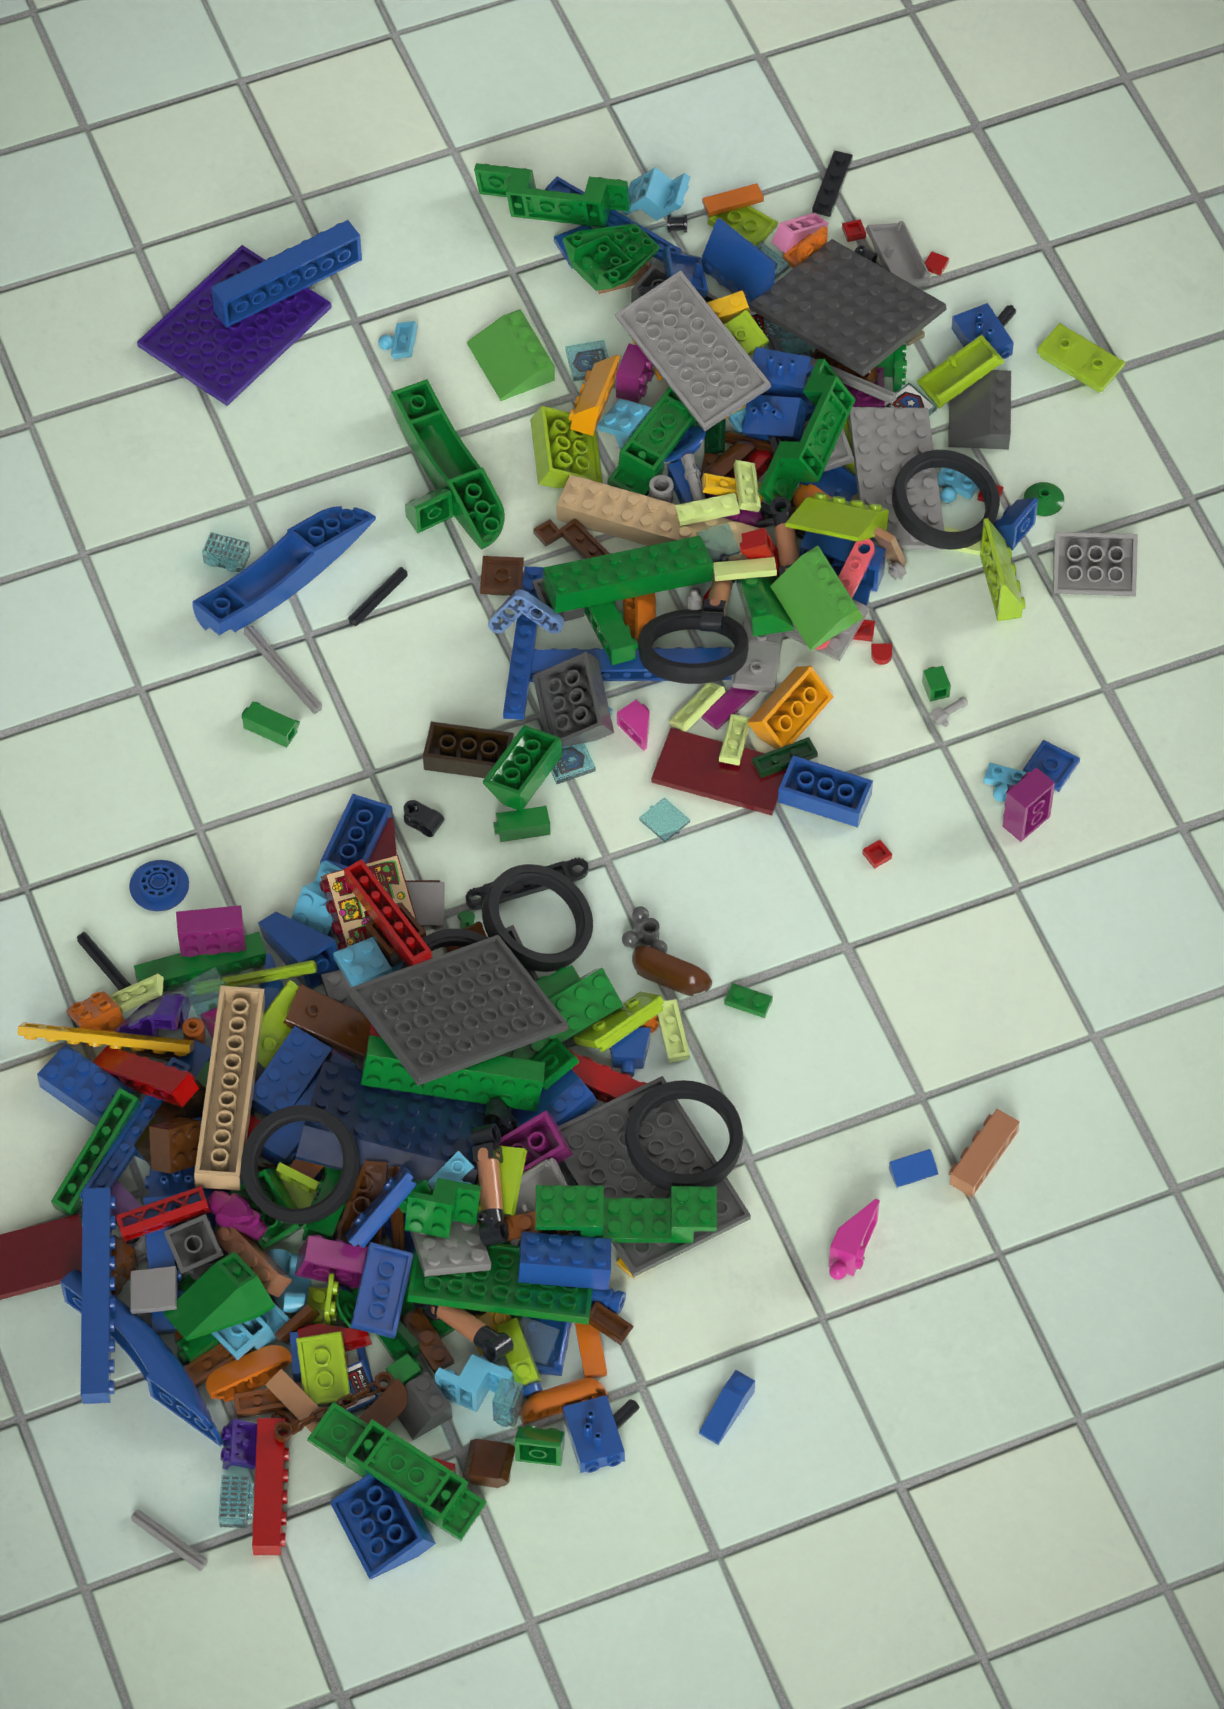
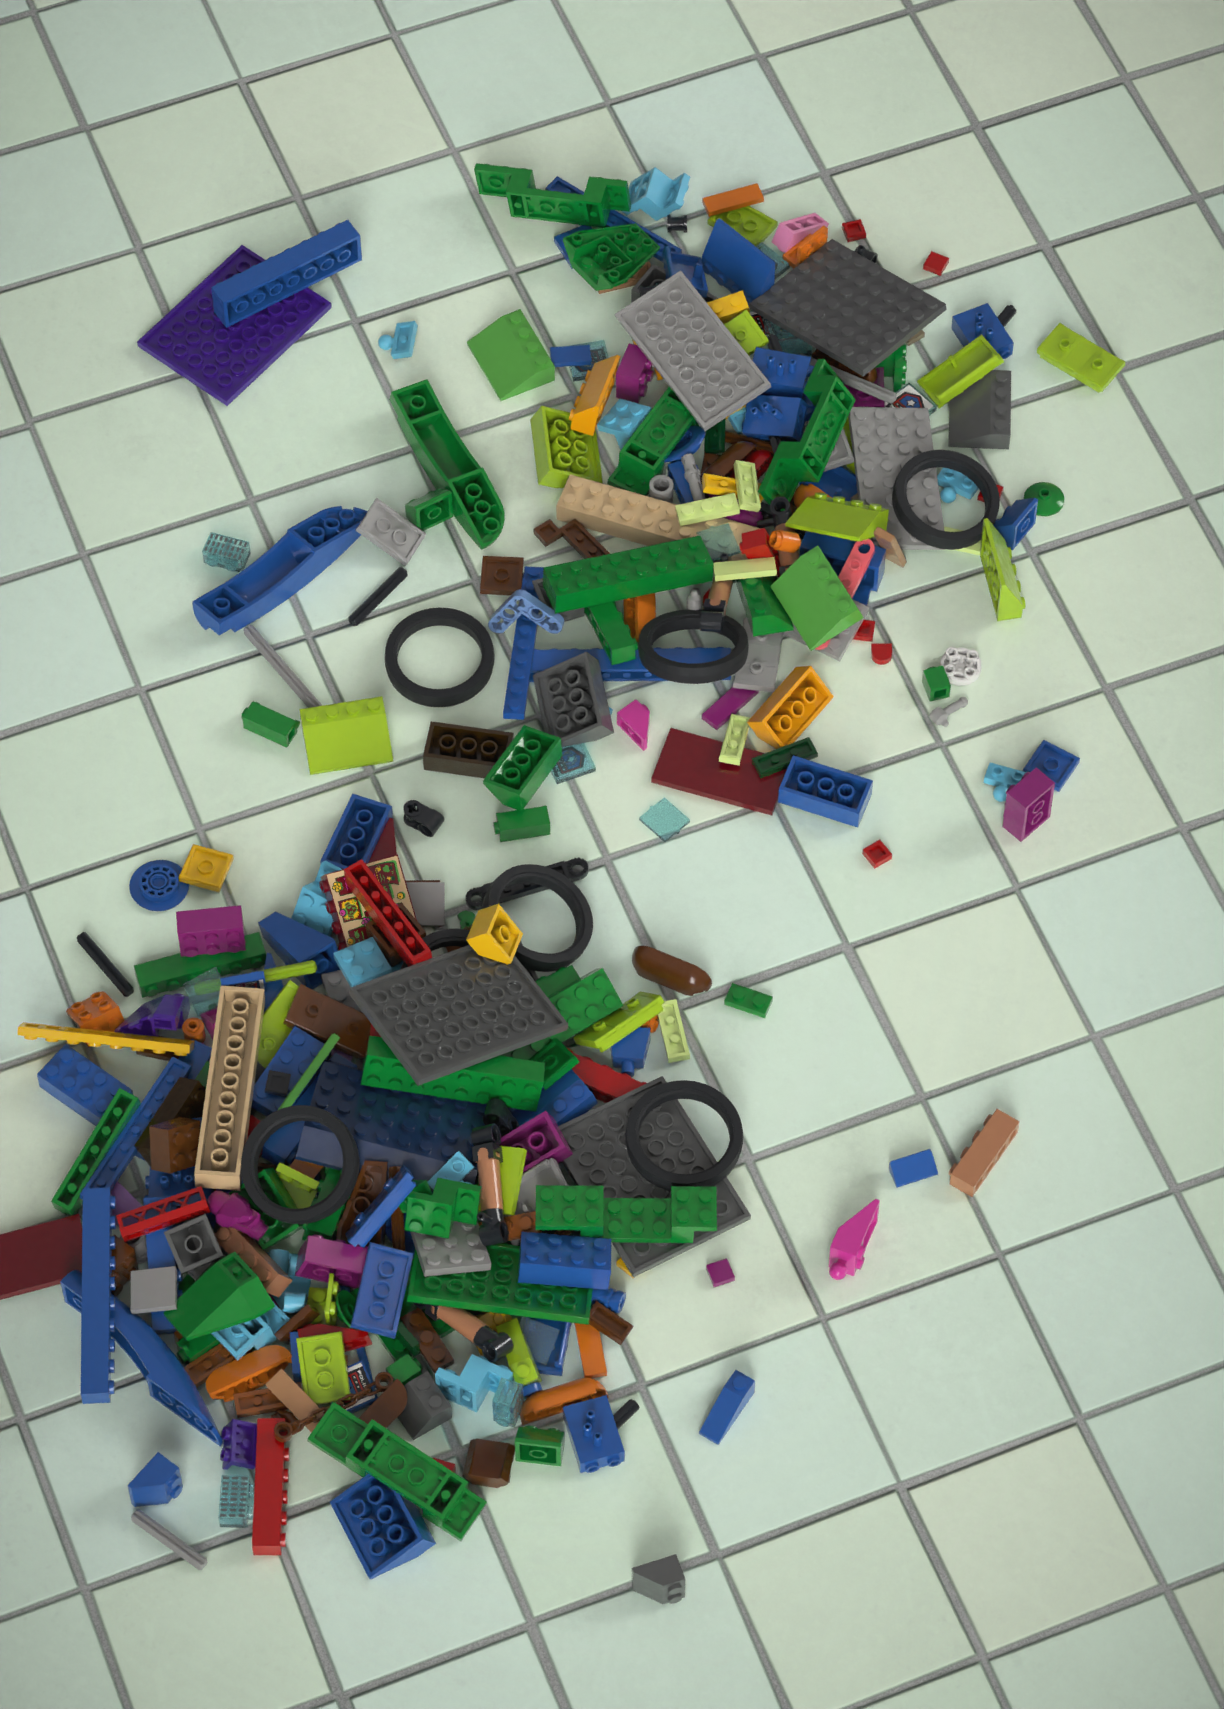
(139, 993): yellowish green plate -> none
(148, 1076): red brick -> none
(156, 1483): none -> blue slope
(206, 868): none -> yellow plate
(248, 980): none -> blue tile
(277, 1083): none -> black tile
(310, 1071): none -> bright green tile
(346, 735): none -> lime slope
(390, 532): none -> light grey tile
(439, 617): none -> black tyre
(494, 934): none -> yellow slope
(570, 355): none -> blue tile
(631, 938): dark grey piece -> none
(660, 1580): none -> dark grey slope
(697, 706): yellowish green tile -> none
(720, 1273): none -> magenta tile
(785, 541): none -> orange brick
(832, 183): black plate -> none
(896, 571): light grey plate -> none
(899, 252): light grey container -> none
(961, 665): none -> white tile
(1095, 563): light grey slope -> none

